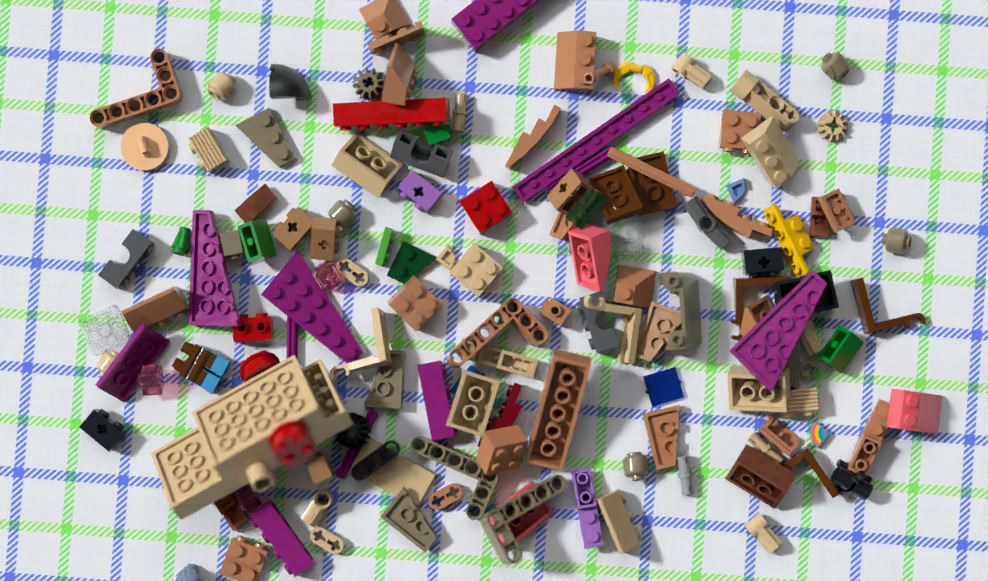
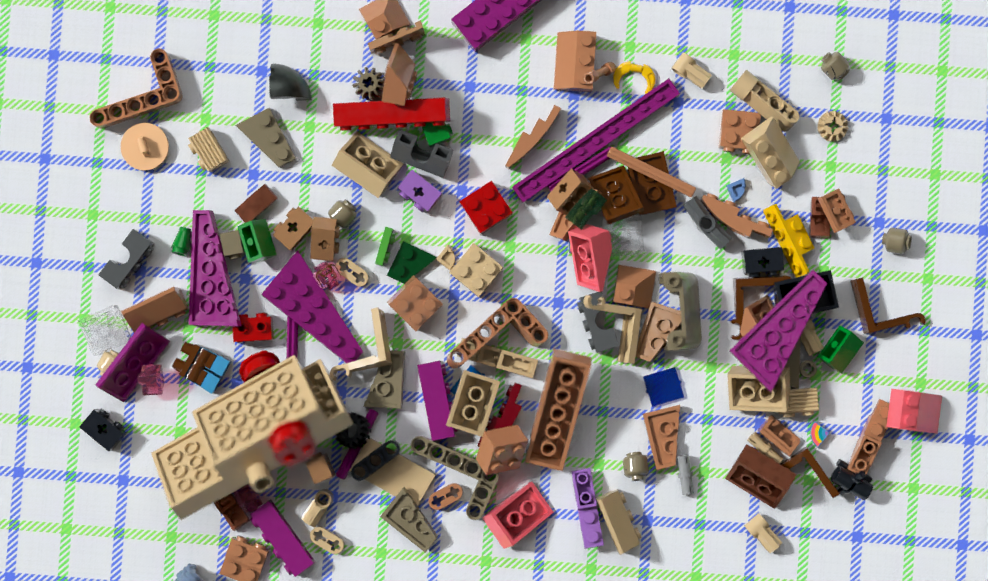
(222, 86): tan head -> none
(459, 112): tan pin -> none
(517, 509): dark tan beam -> none
(555, 311): nougat brick -> none

